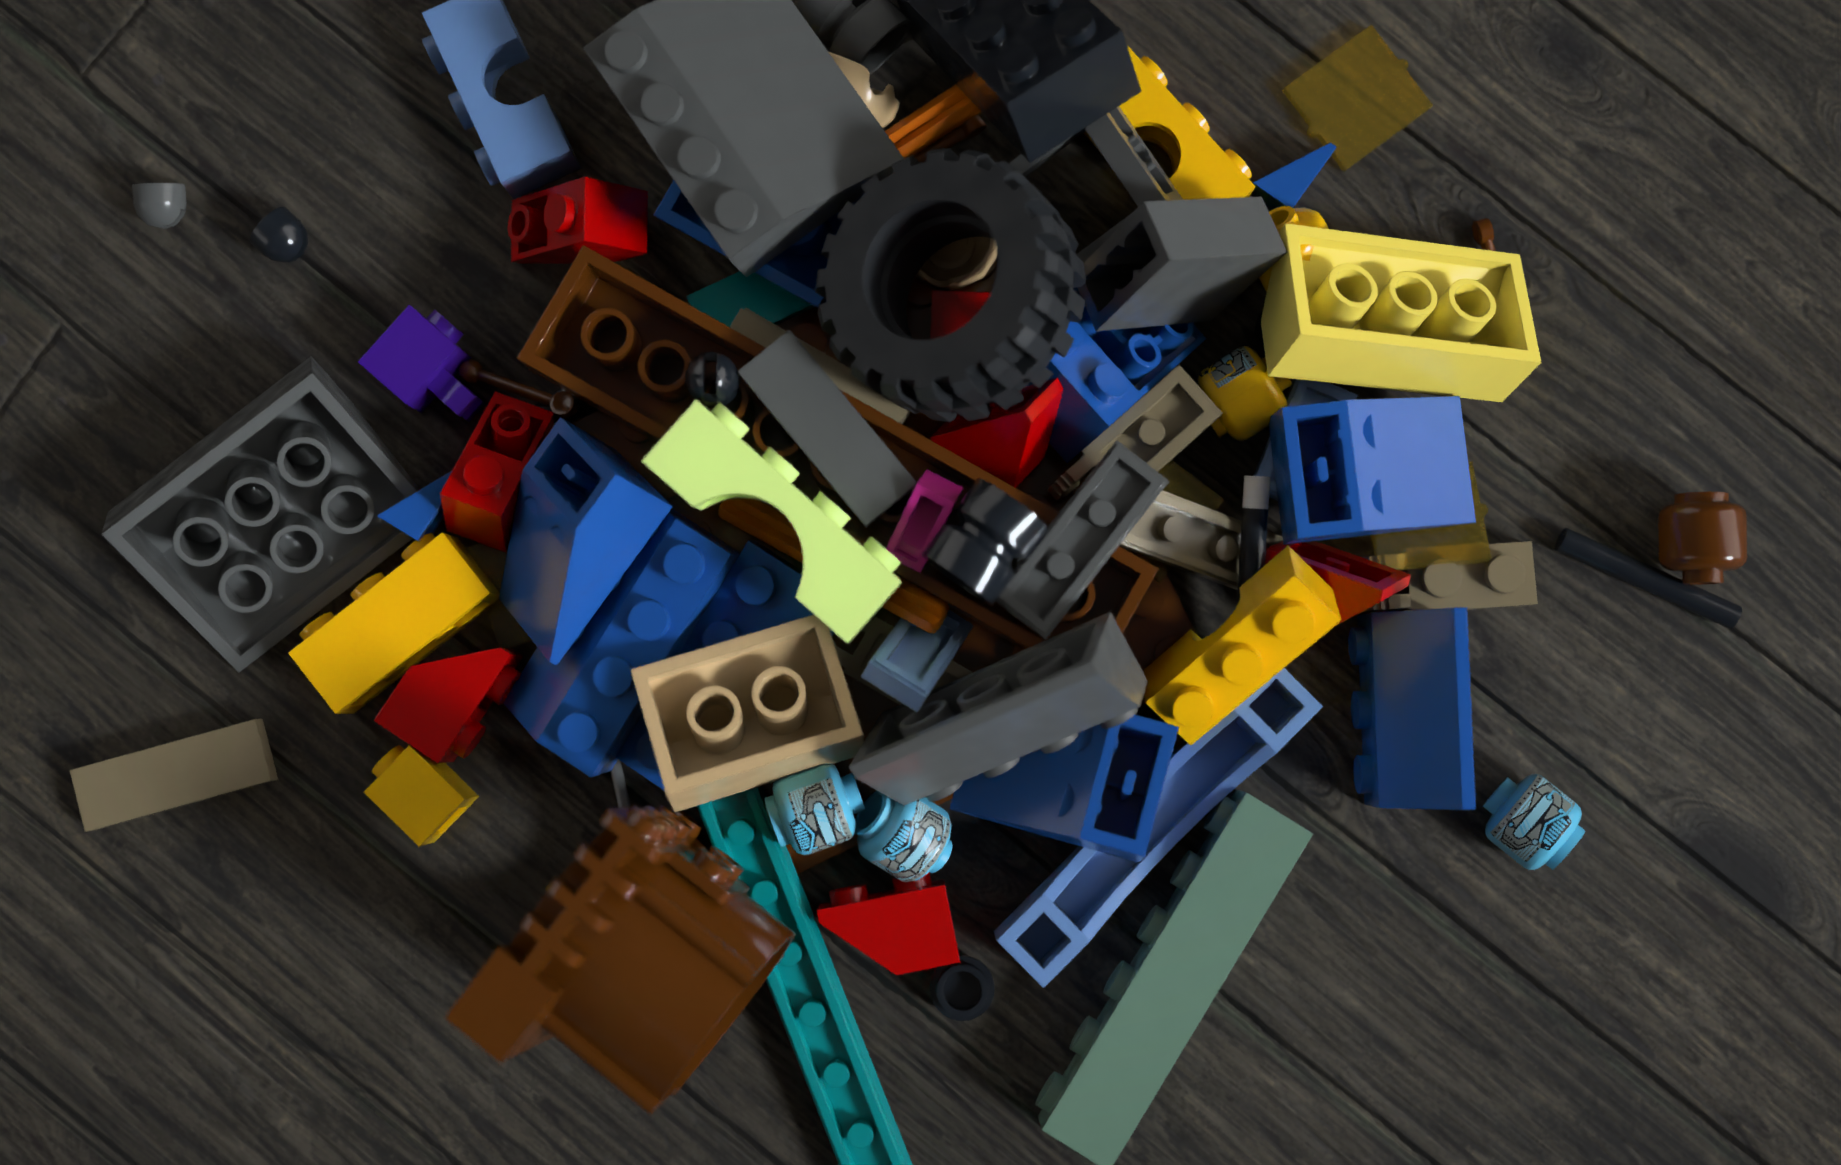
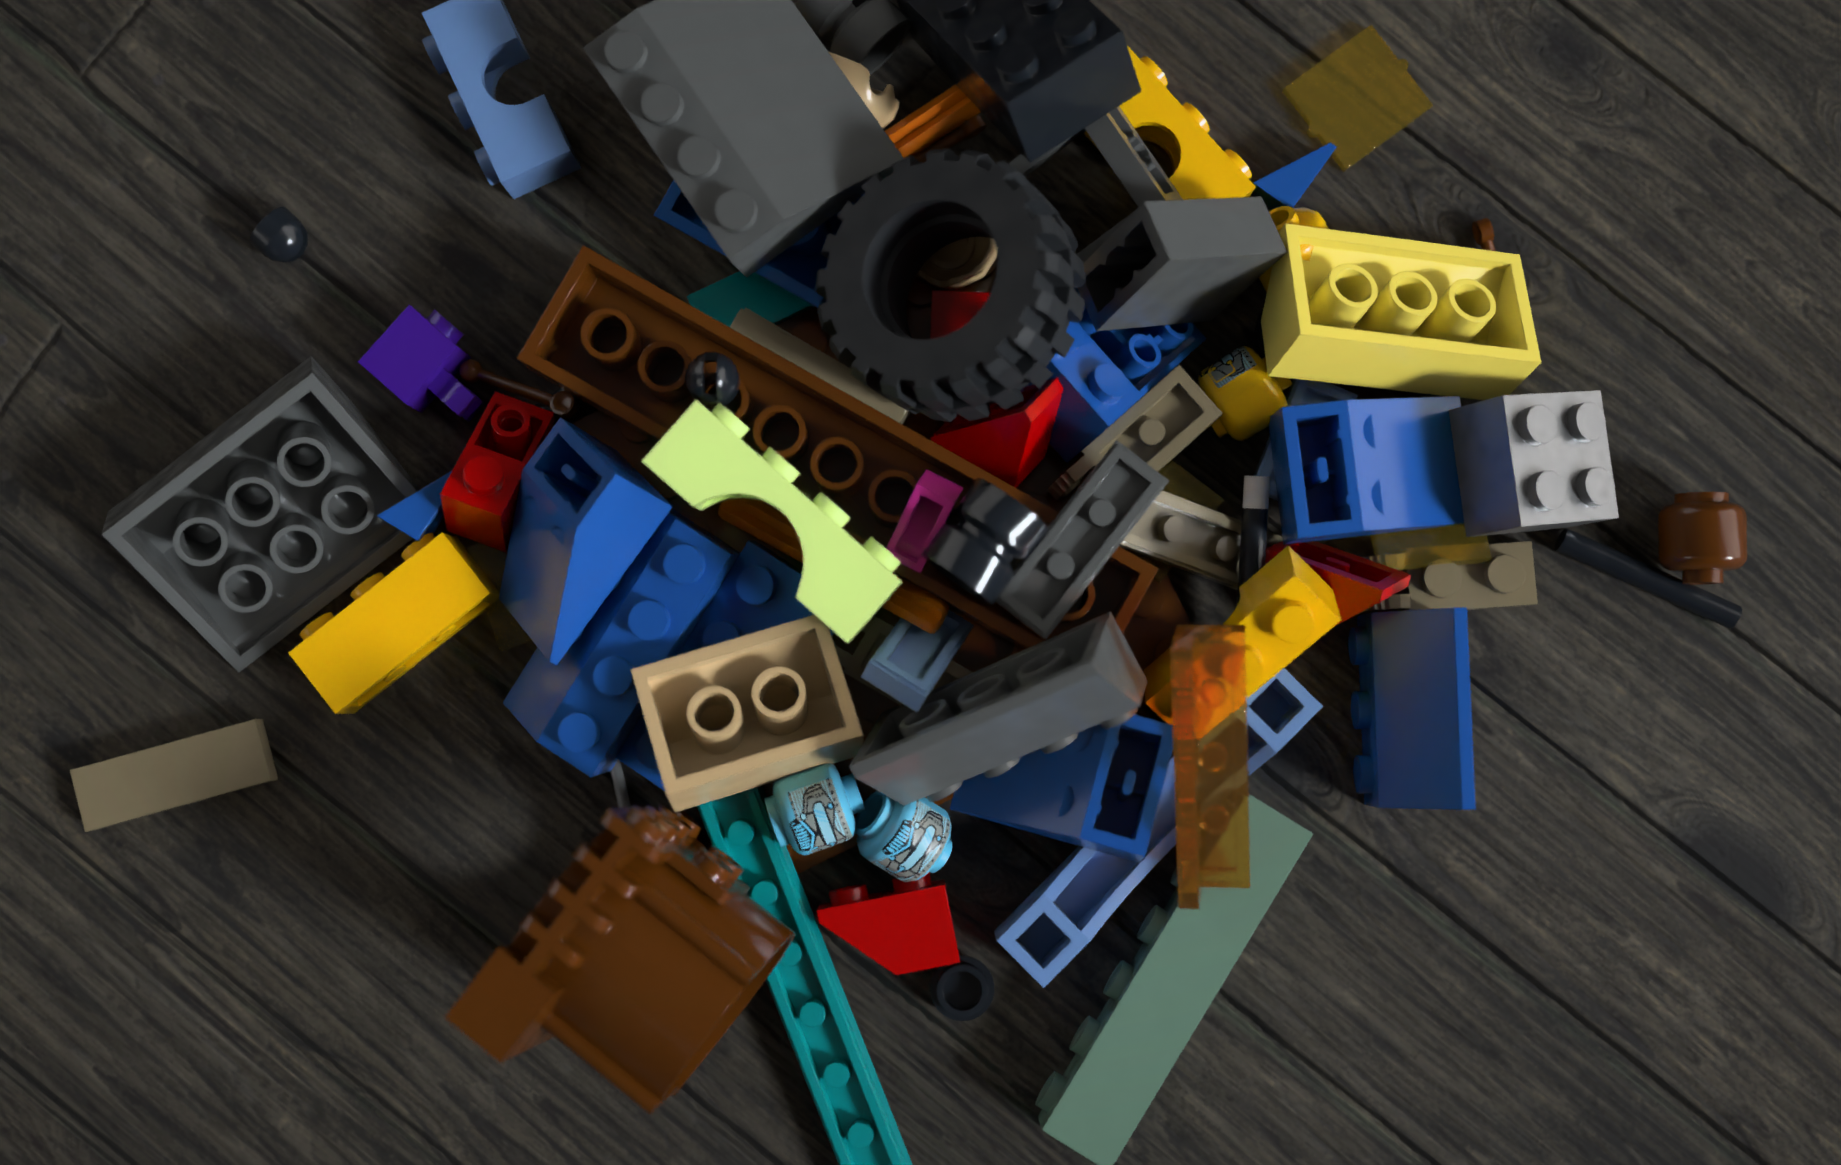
(160, 203): dark grey hinge -> none
(419, 793): yellow brick -> none
(444, 700): red slope -> none
(586, 212): red slope -> none
(827, 428): dark grey tile -> none
(1210, 759): none -> clear orange fence
(1533, 462): none -> flat silver brick
(1533, 822): head -> none

